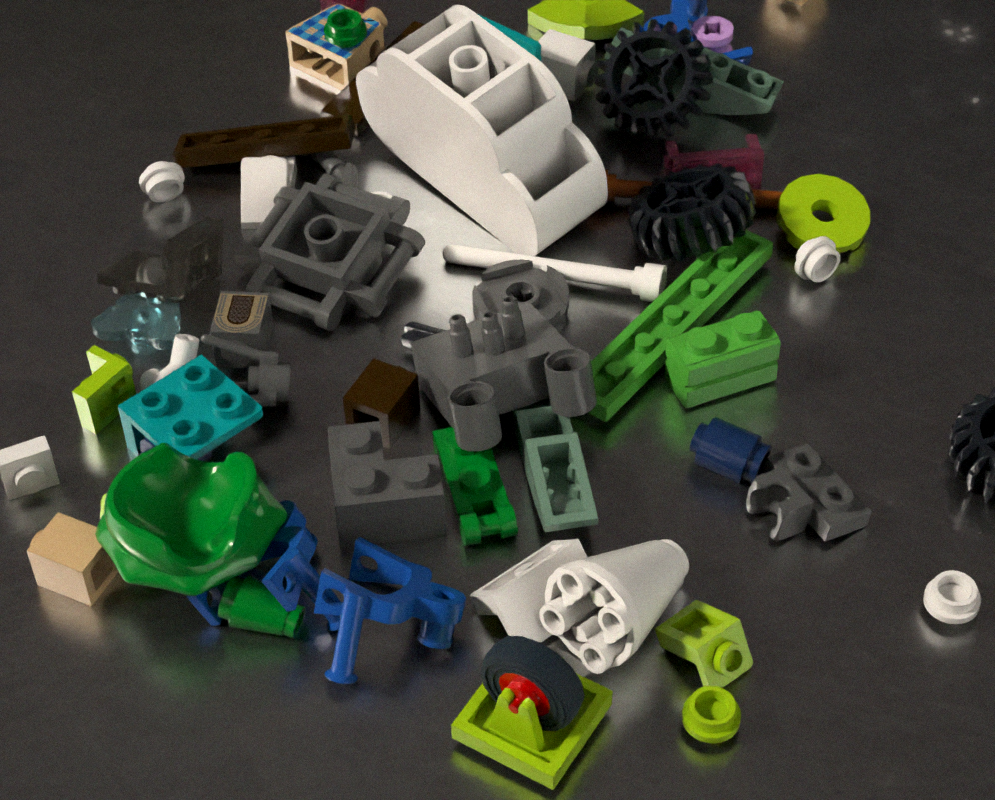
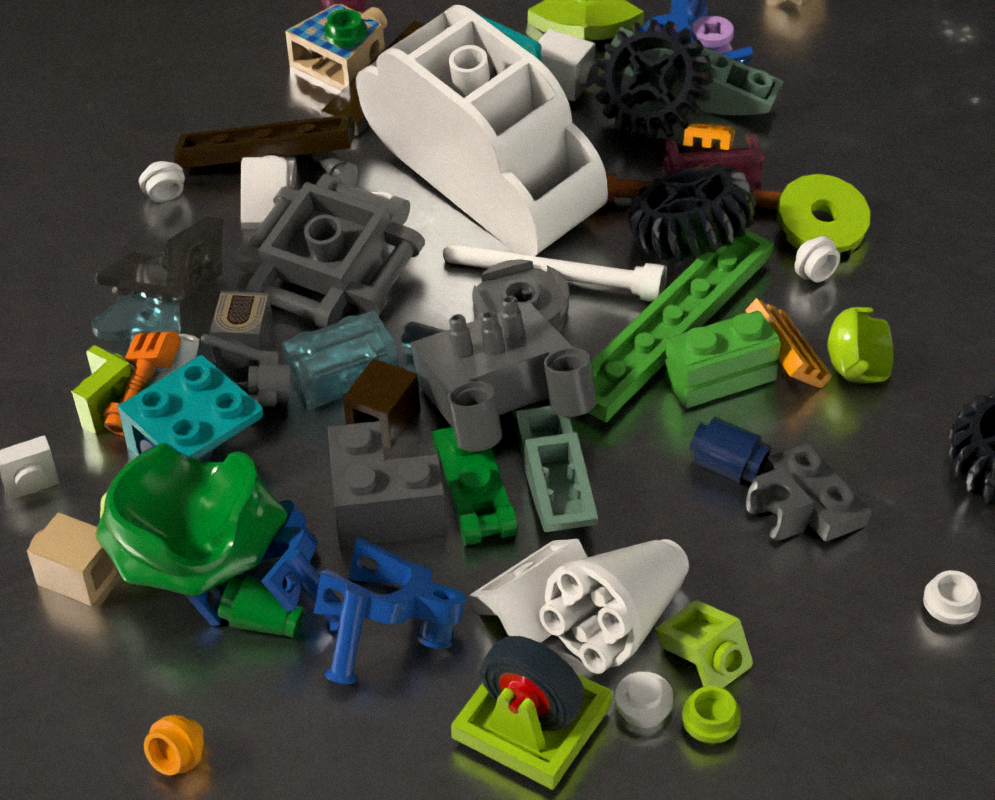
(145, 354): none -> orange hinge
(174, 744): none -> light orange plate
(333, 357): none -> clear light blue brick
(644, 699): none -> white plate
(709, 134): none -> light orange tile
(795, 351): none -> light orange tile
(861, 346): none -> lime hair

